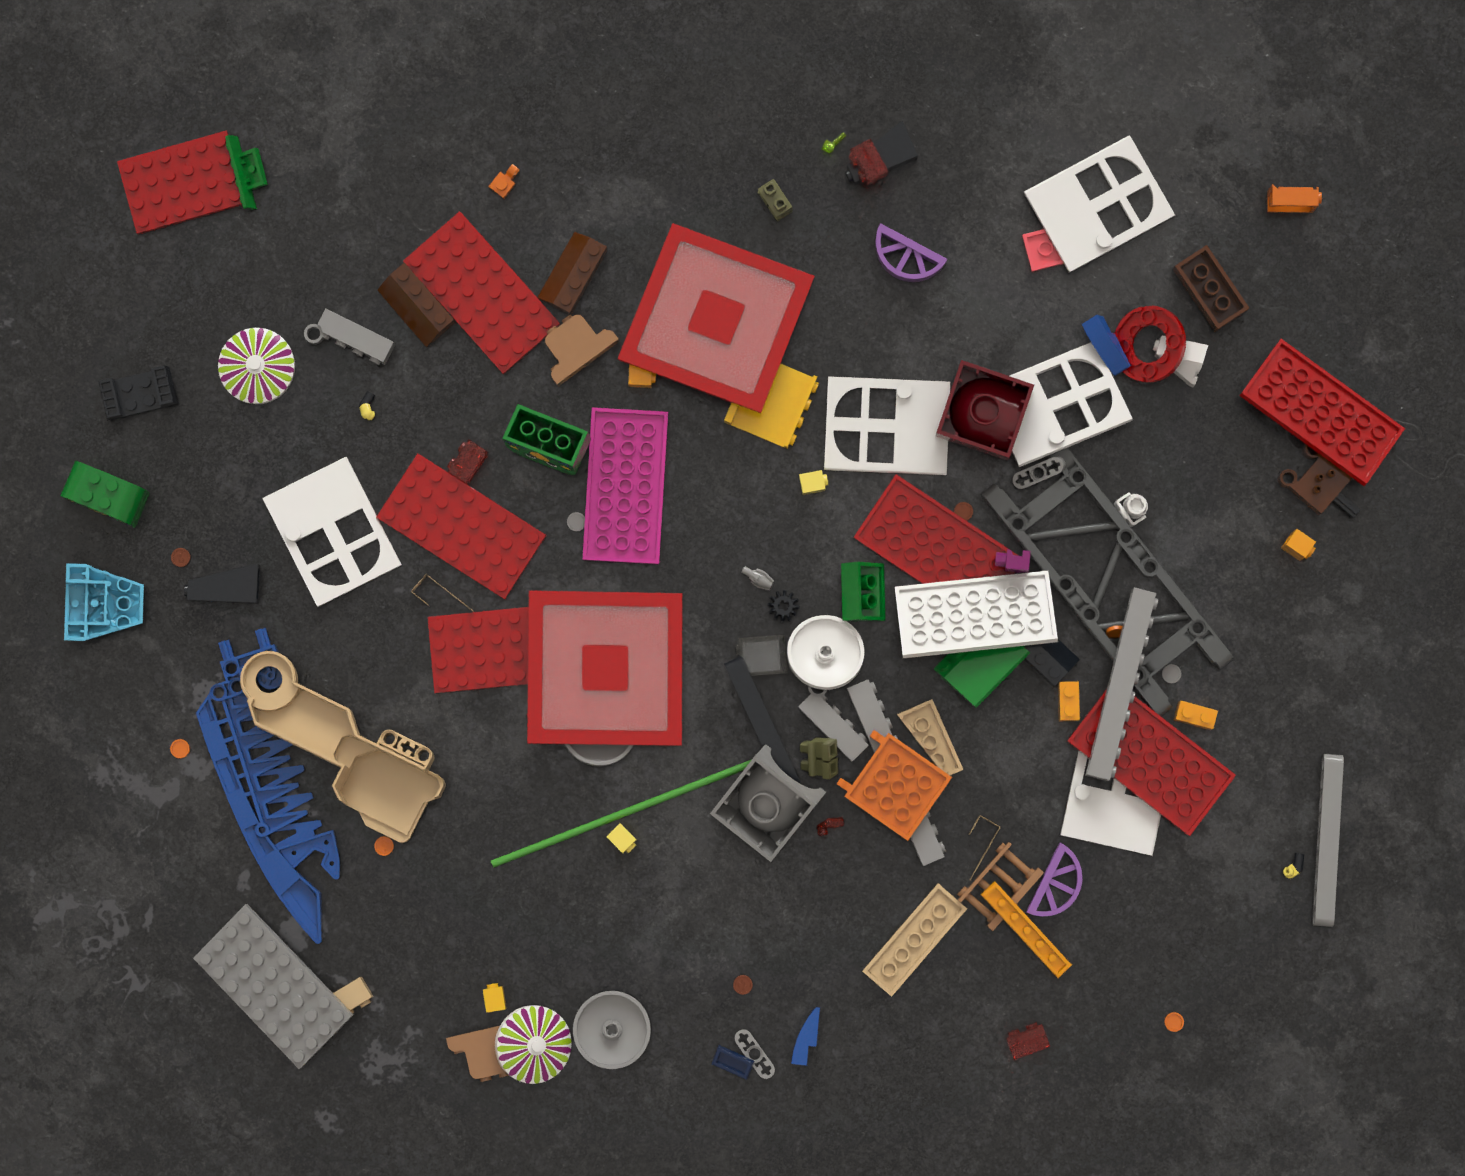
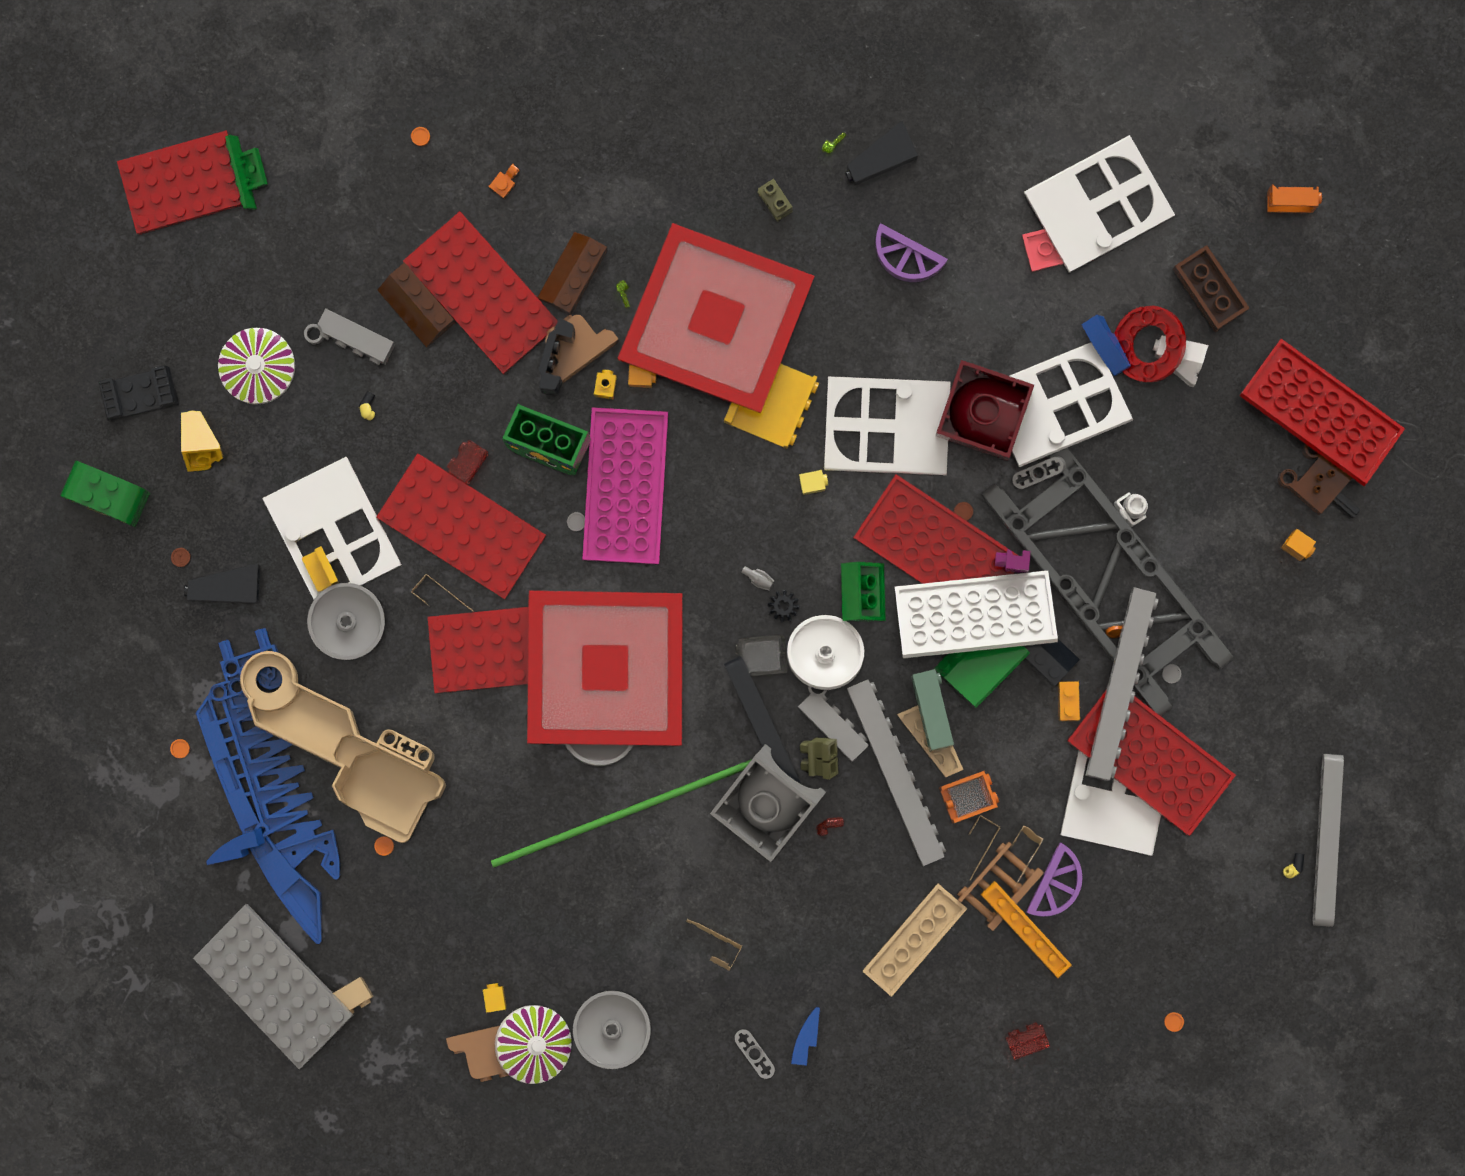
(99, 603): medium azure wedge -> none
(198, 442): none -> yellow slope
(237, 847): none -> blue slope
(320, 569): none -> yellow panel
(346, 621): none -> light grey dish
(420, 136): none -> orange piece
(563, 331): none -> black plate
(605, 391): none -> yellow brick
(621, 287): none -> clear neon green hand
(622, 839): light yellow brick -> none
(717, 961): none -> tan piece
(733, 1062): dark blue tile -> none
(742, 984): copper piece -> none
(868, 162): clear red brick -> none
(896, 785): orange plate -> none
(932, 709): none -> sand green brick
(969, 796): none -> window
(1032, 836): none -> tan piece
(1195, 715): light orange brick -> none

